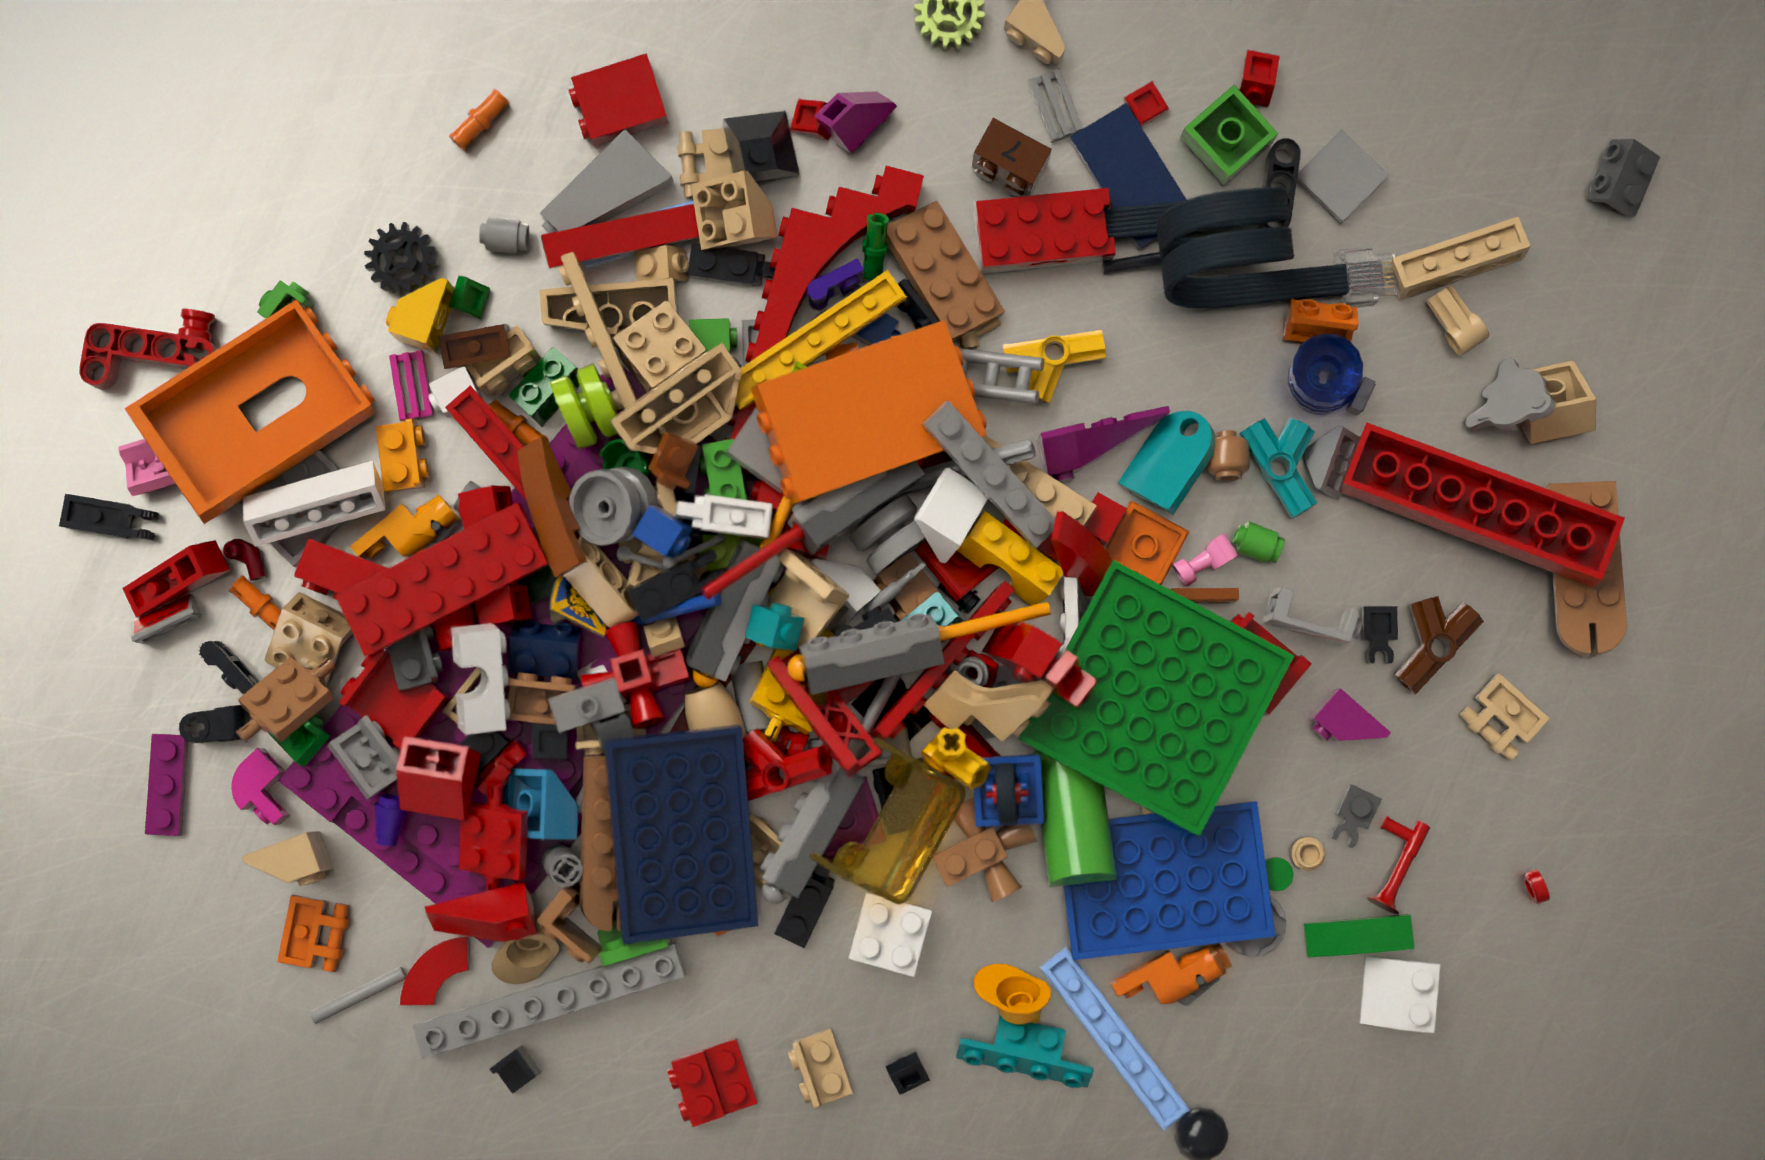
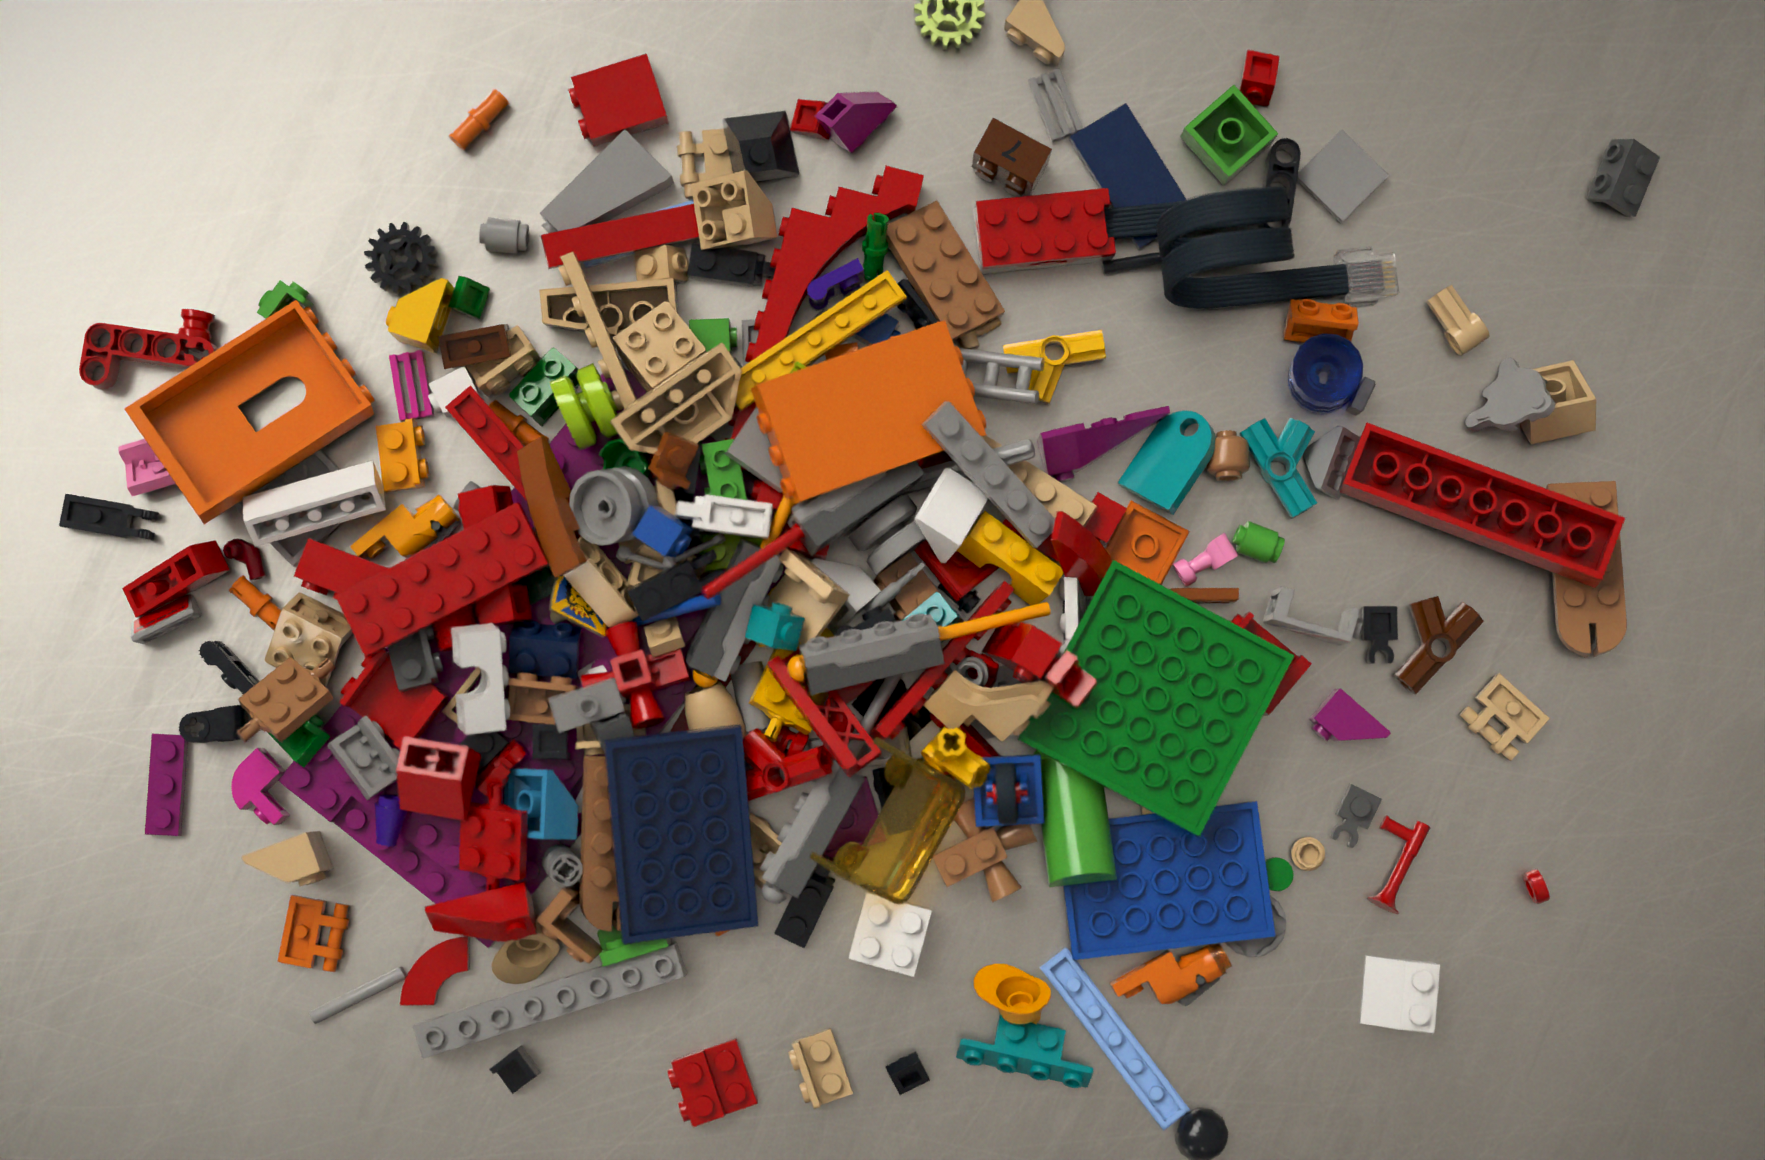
(1146, 103): red tile -> none
(1359, 935): green slope -> none
(1460, 257): tan fence -> none

